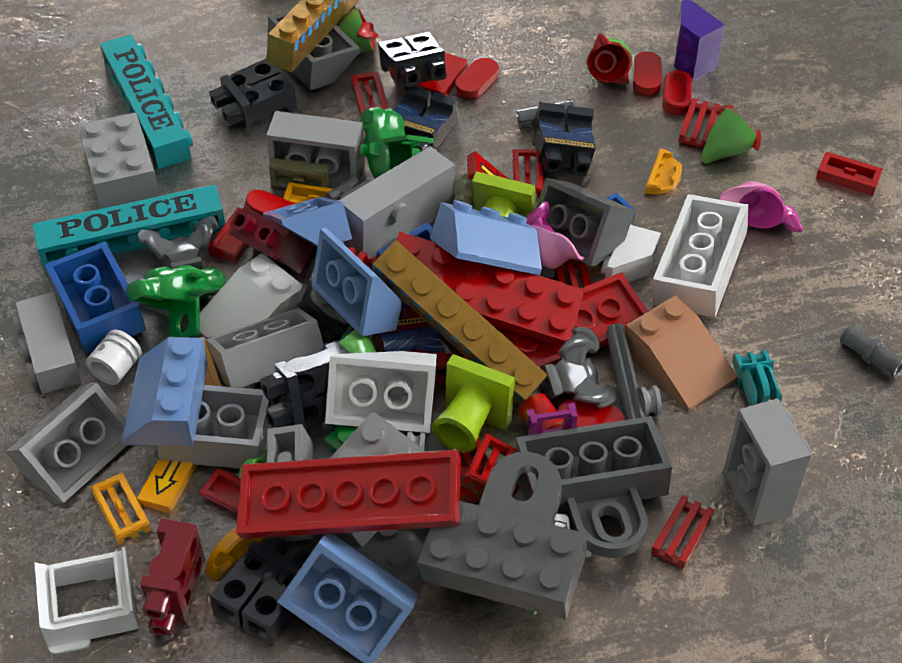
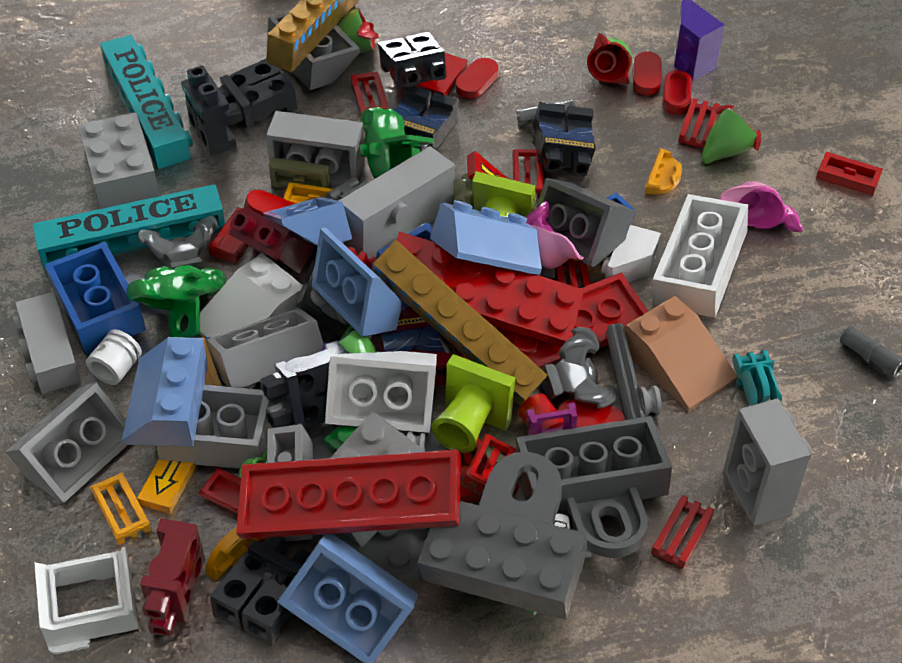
(208, 111): none -> black hips

